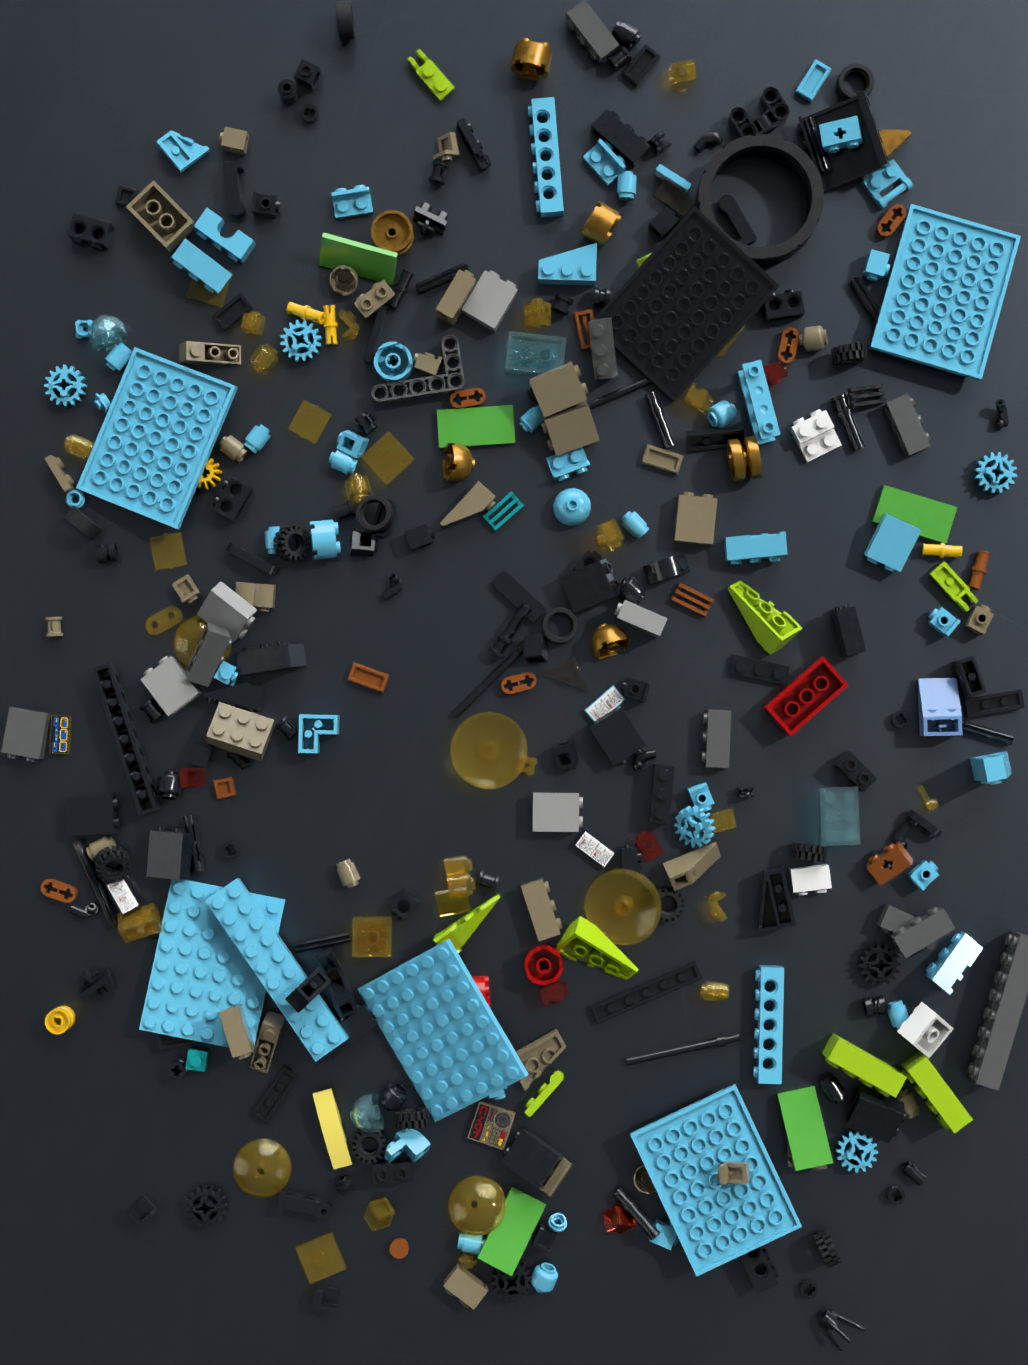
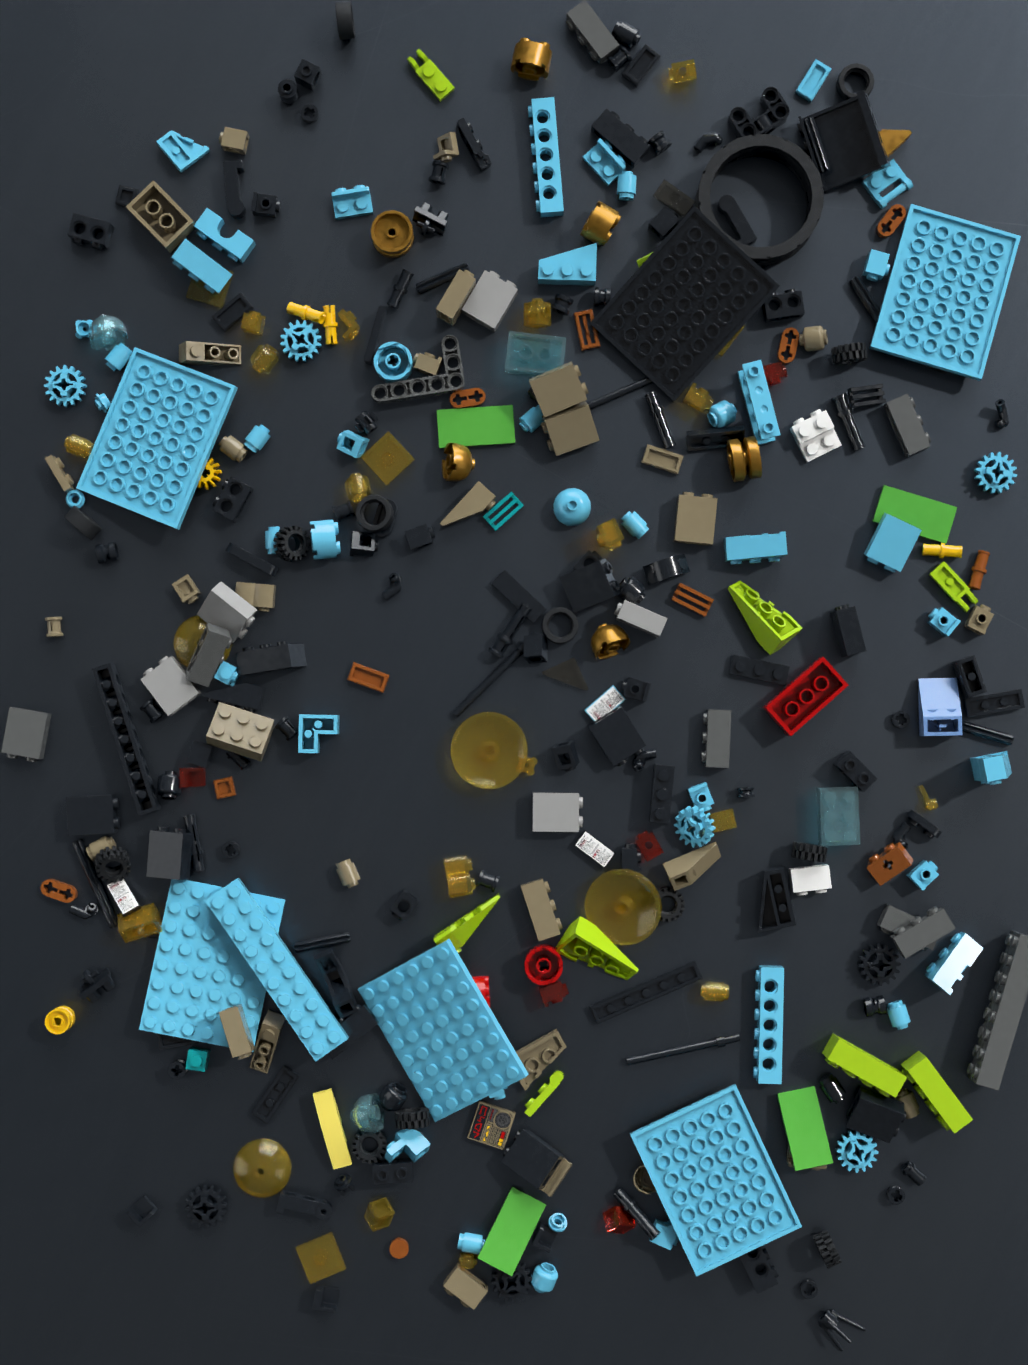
(60, 734): tile -> none
(163, 620): clear yellow plate -> none
(168, 551): clear yellow piece -> none
(308, 990): black slope -> none
(309, 421): clear yellow piece -> none
(343, 280): dark tan hair -> none
(343, 462): medium azure brick -> none
(365, 259): bright green tile -> none
(372, 936): clear yellow brick -> none
(374, 299): dark tan bracket -> none
(453, 901): clear yellow piece -> none
(488, 1212): clear yellow dish -> none
(516, 678): dark orange beam -> none
(568, 463): medium azure bracket -> none
(602, 348): dark grey brick -> none
(674, 179): medium azure tile -> none
(716, 911): clear yellow bracket -> none
(733, 1173): dark tan bracket -> none
(831, 132): medium azure brick -> none
(925, 1029): white brick -> none

